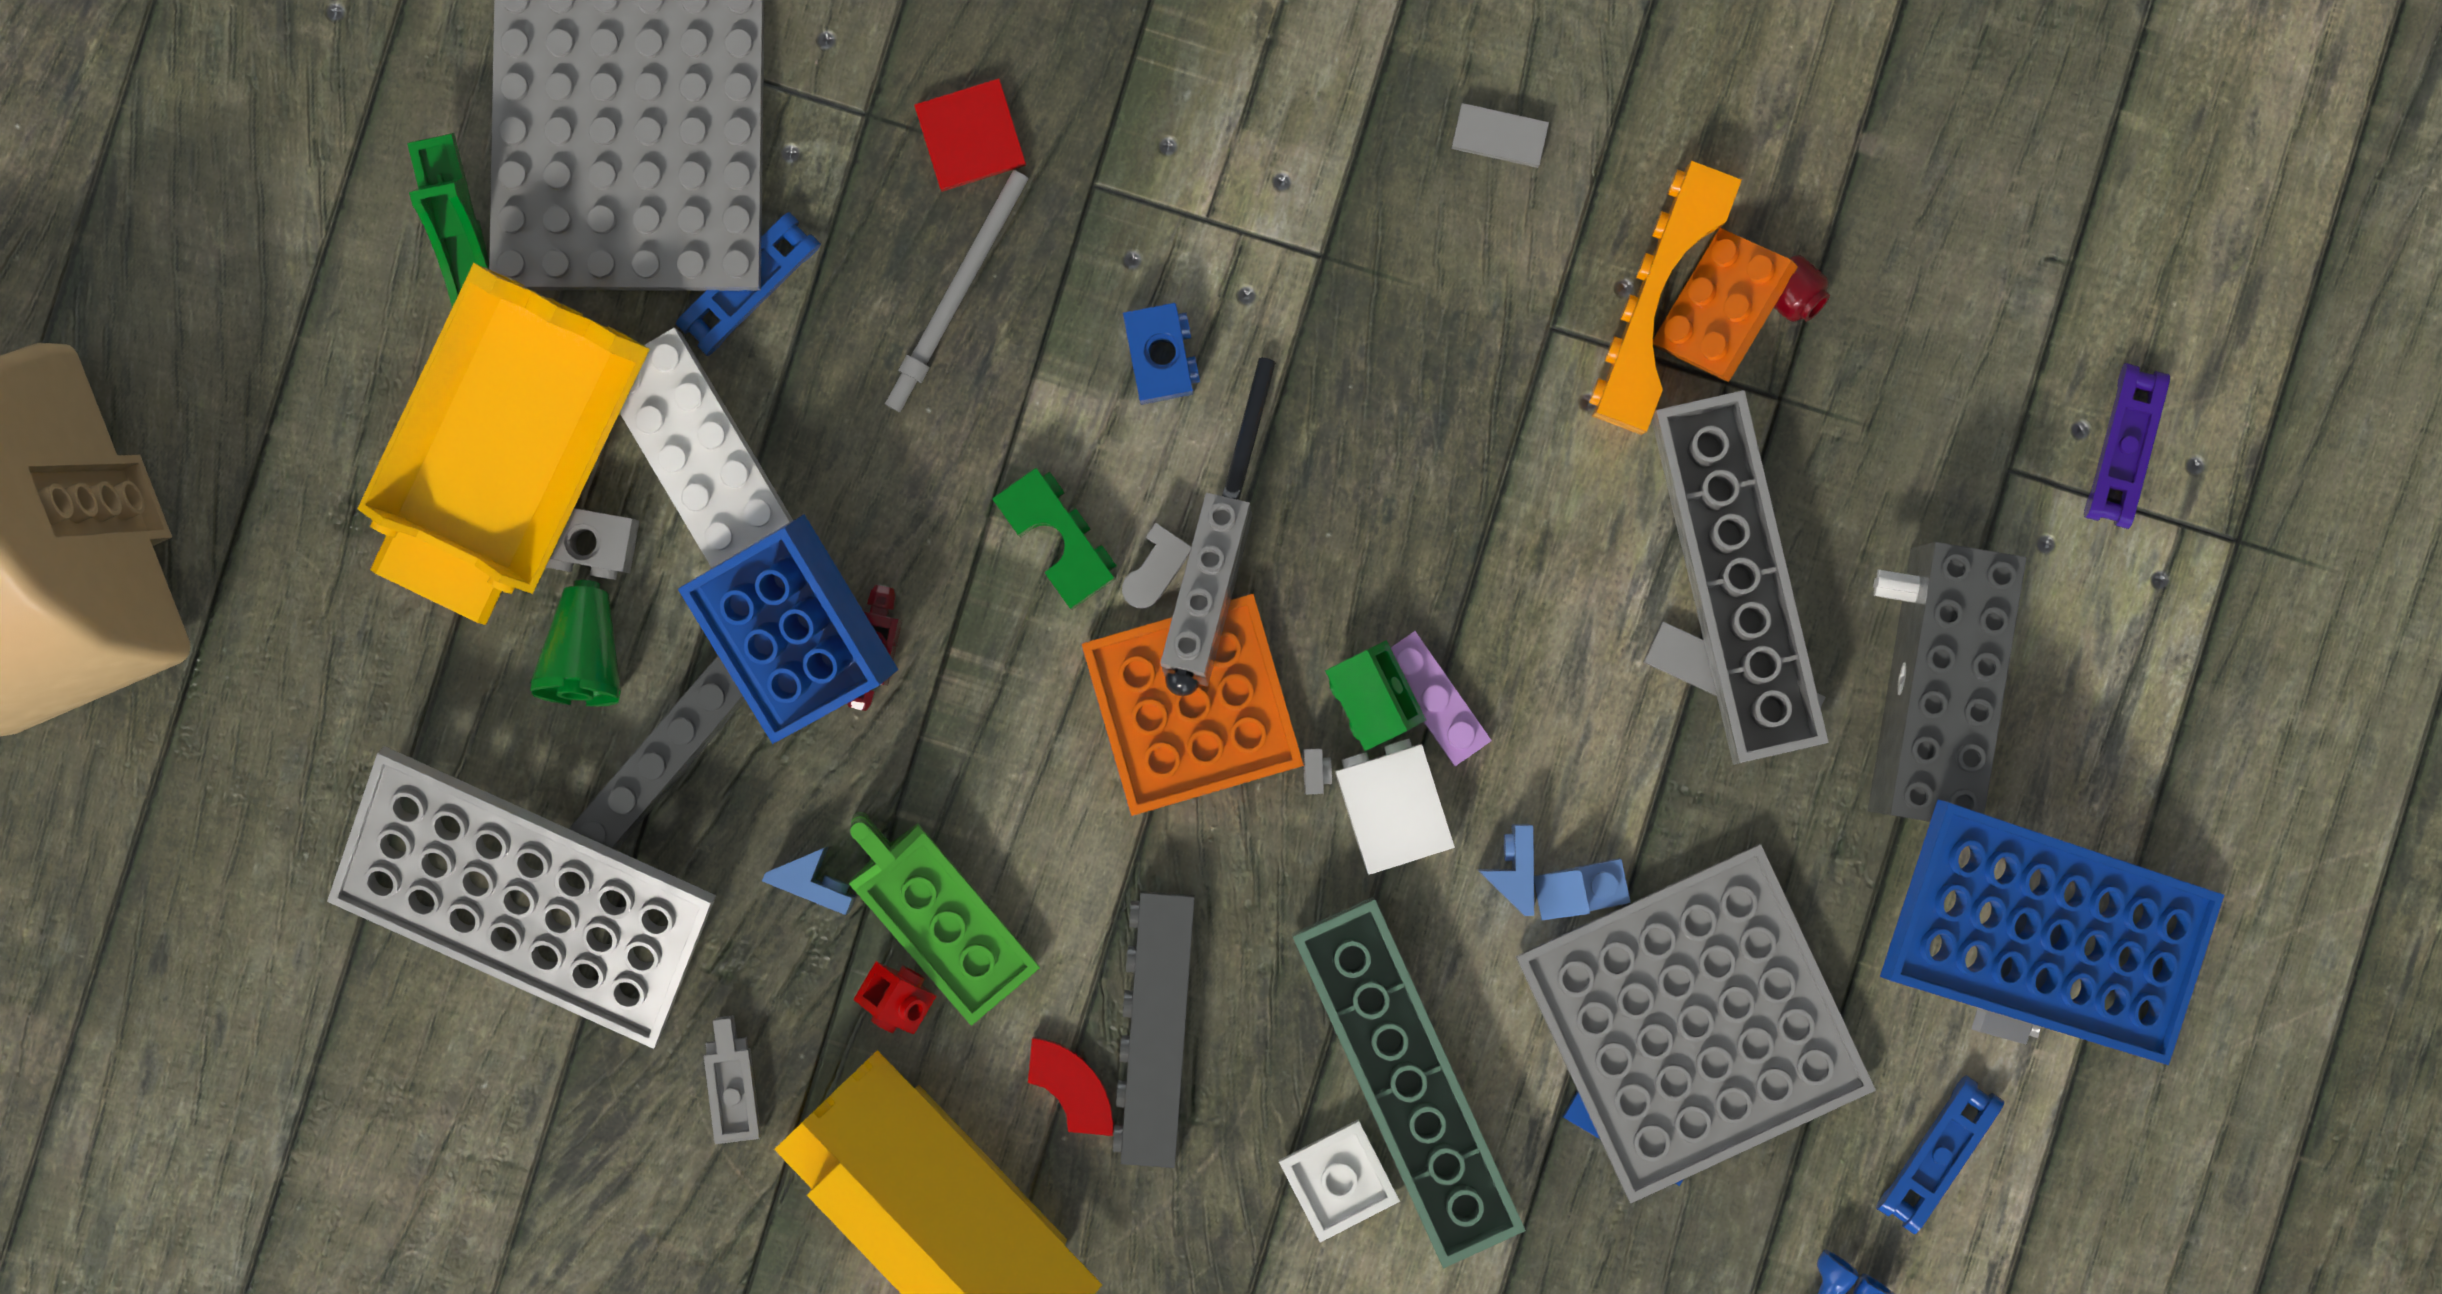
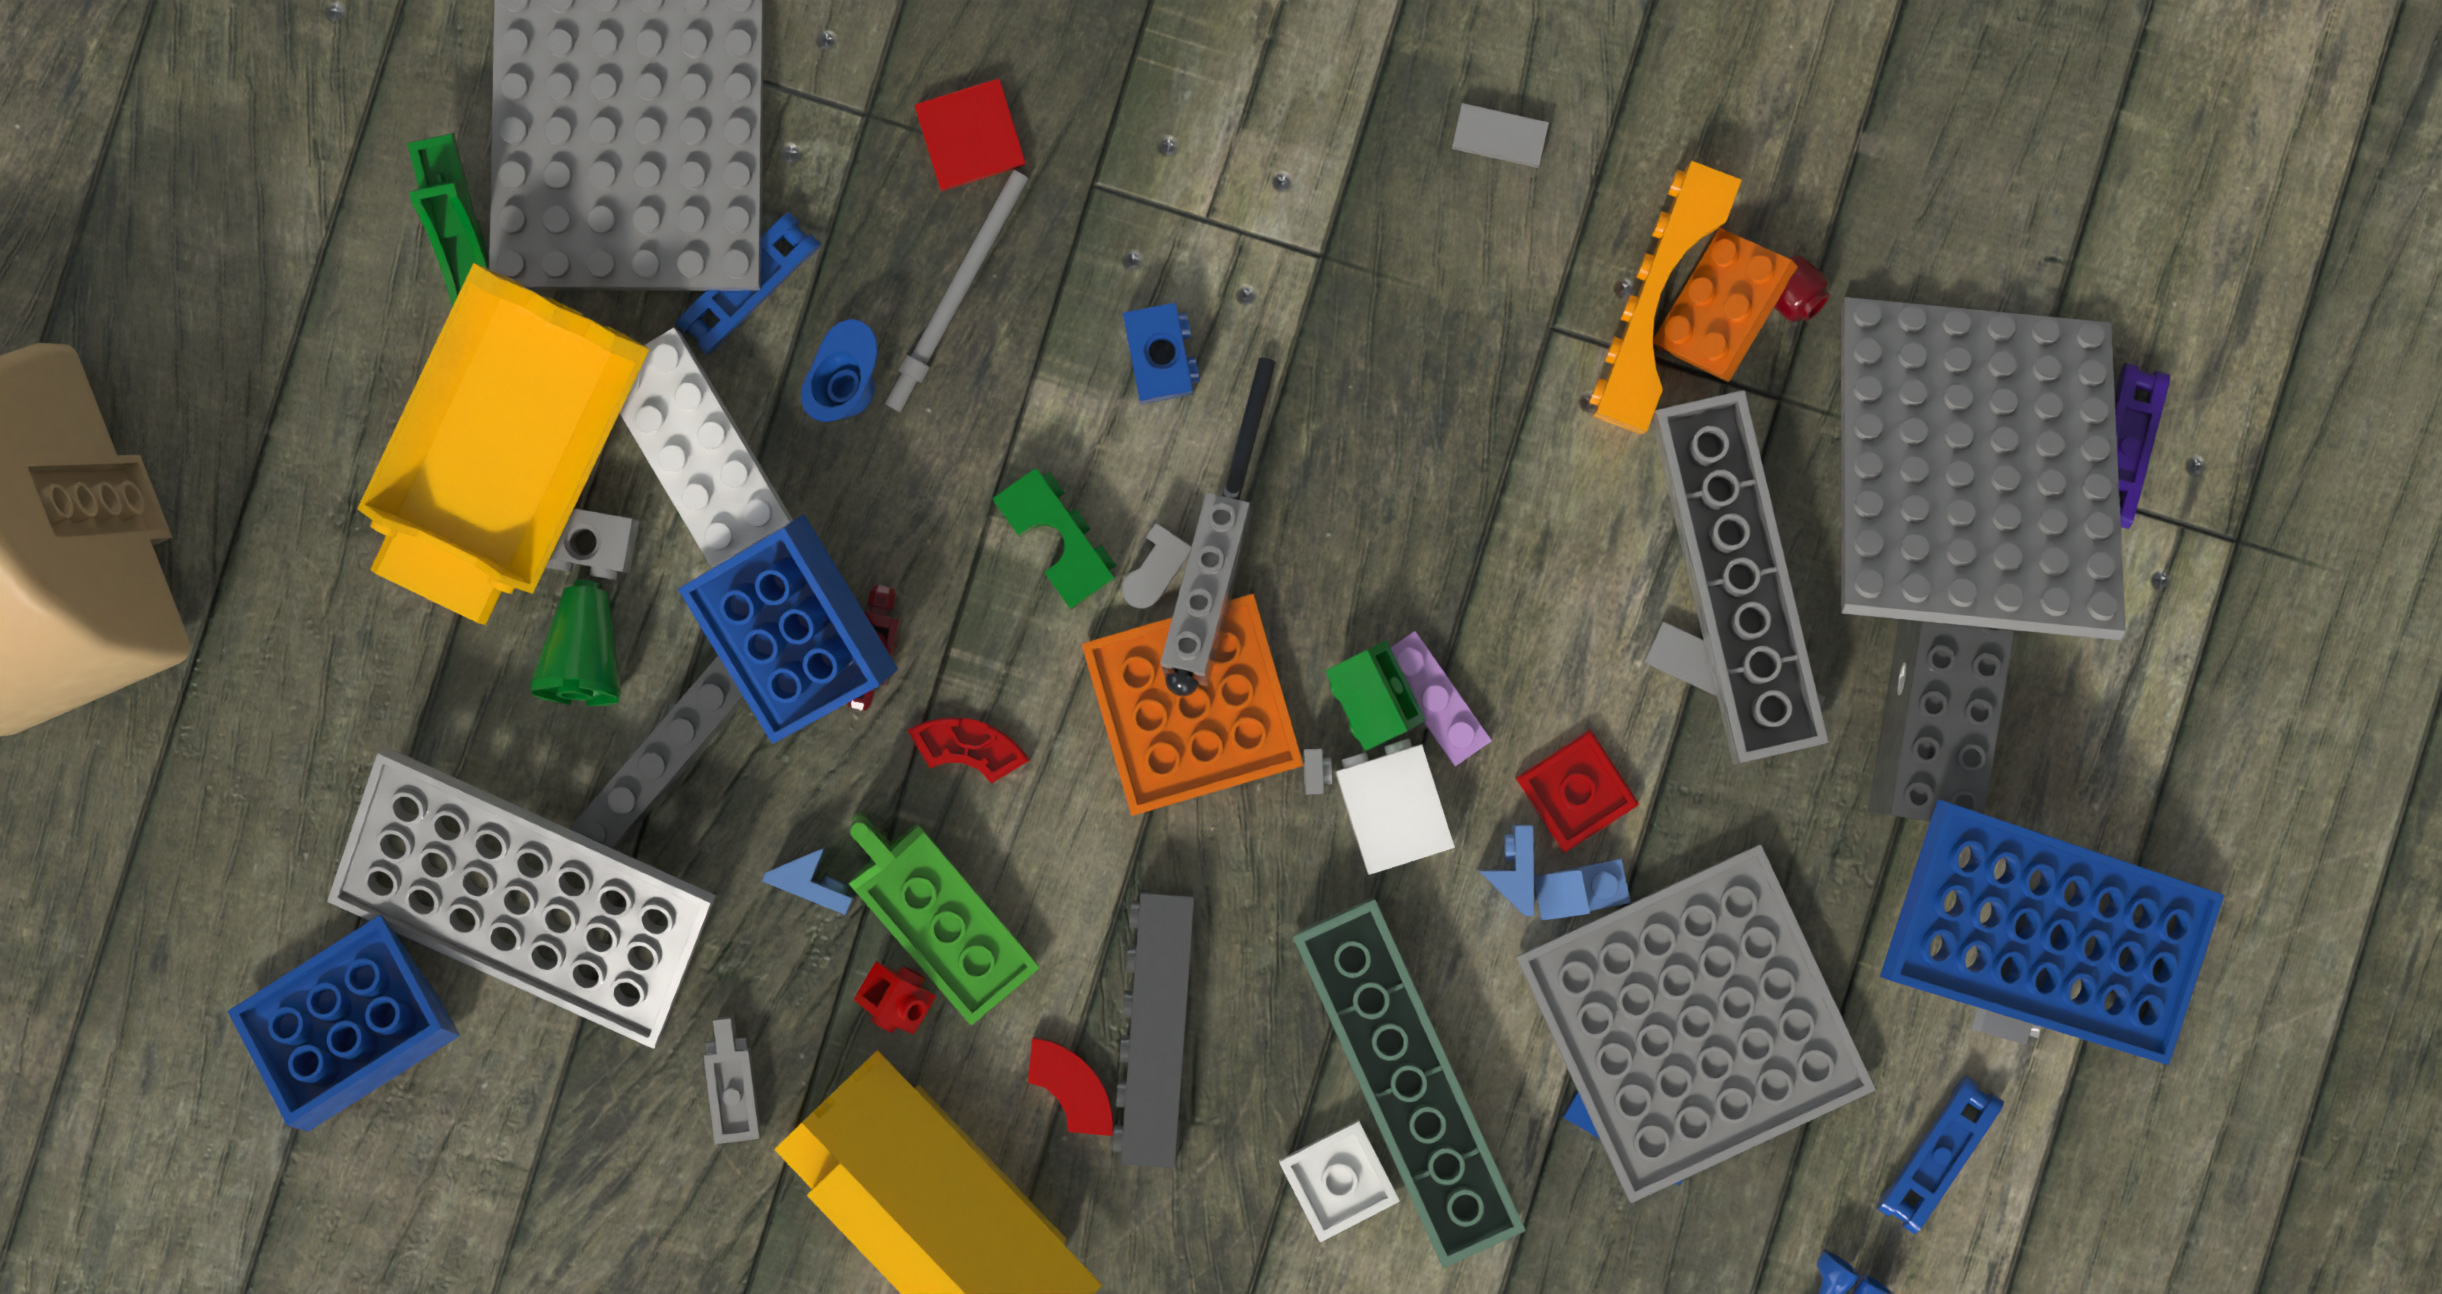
(342, 1025): none -> blue slope
(841, 373): none -> blue piece
(968, 743): none -> red tile
(1577, 791): none -> red tile
(1979, 469): none -> light grey plate

